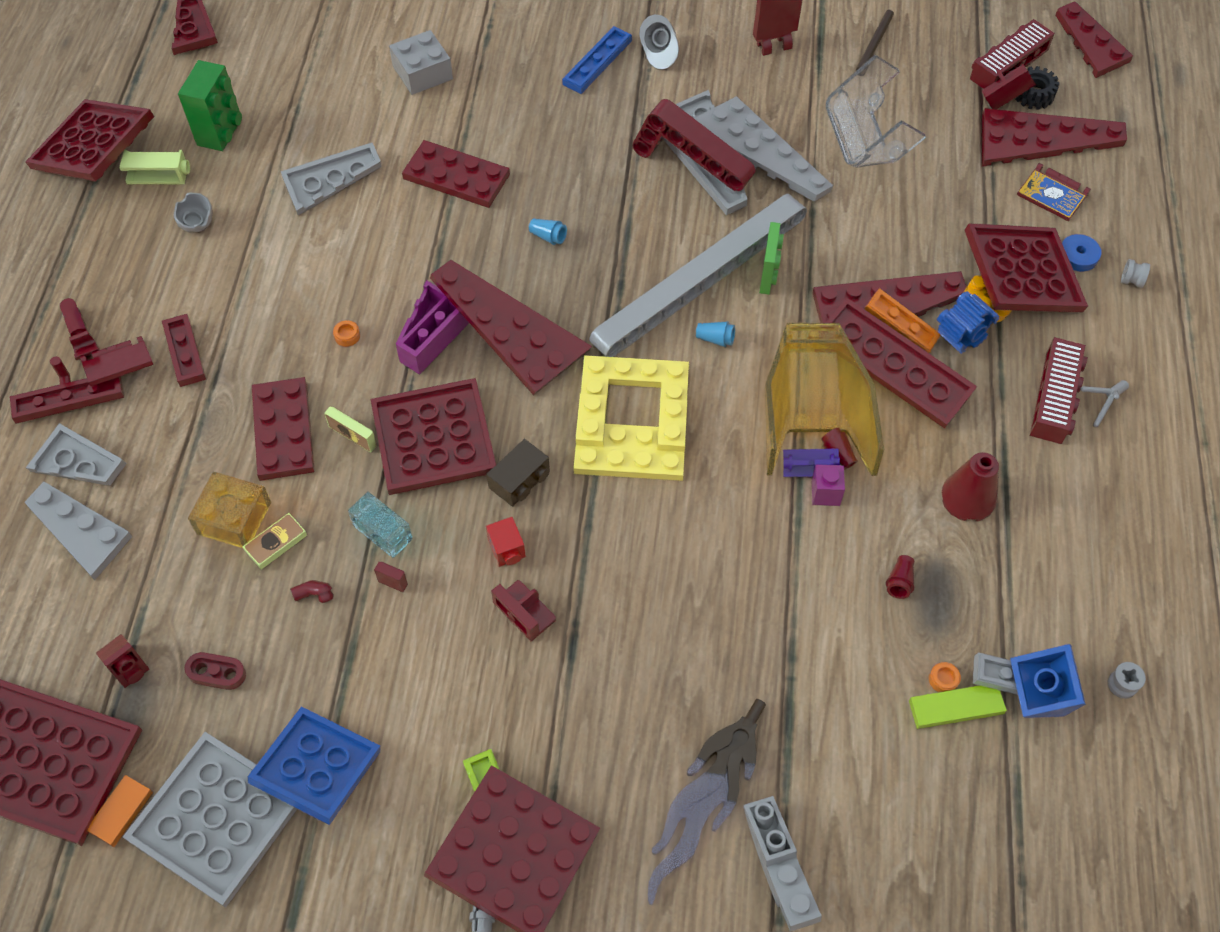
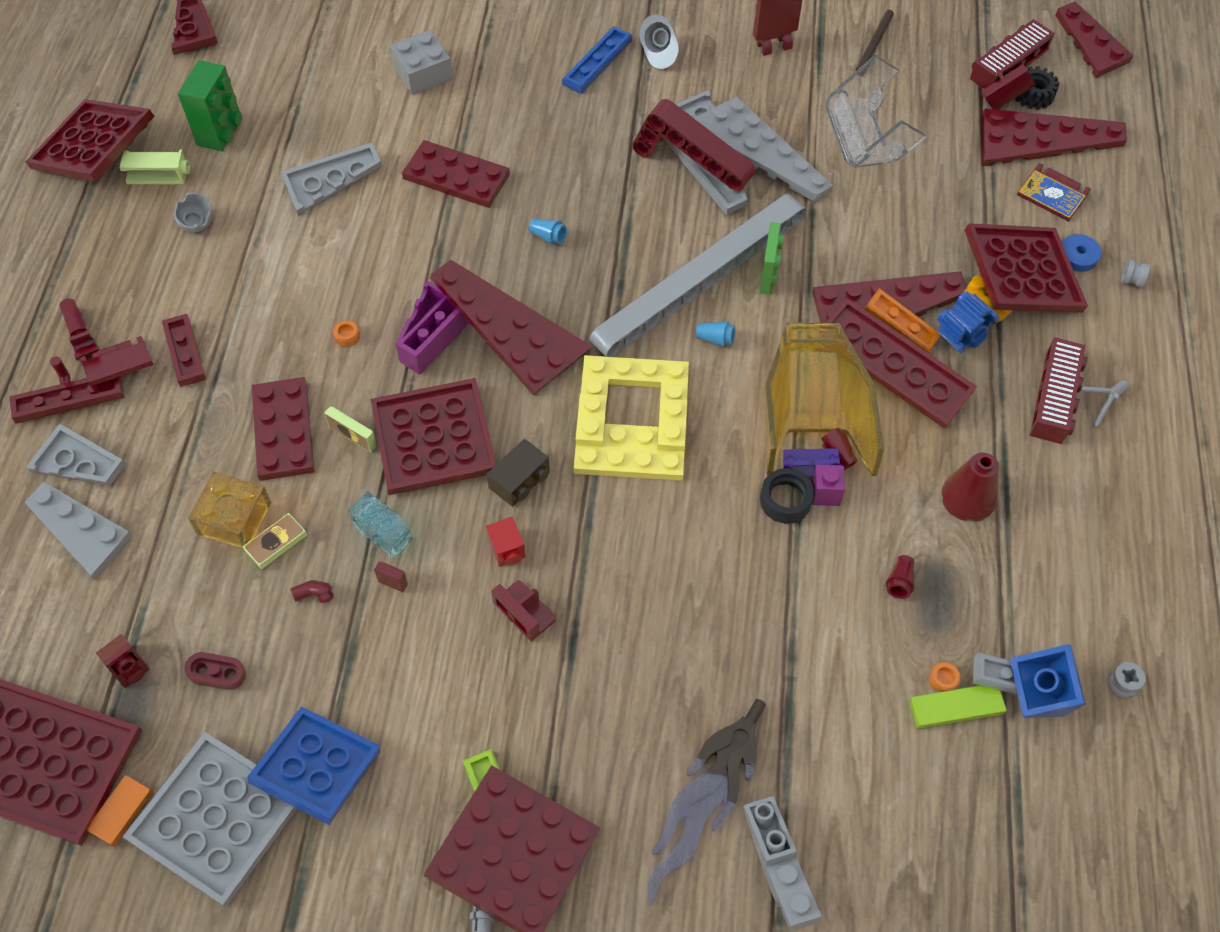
(789, 477): none -> black tyre

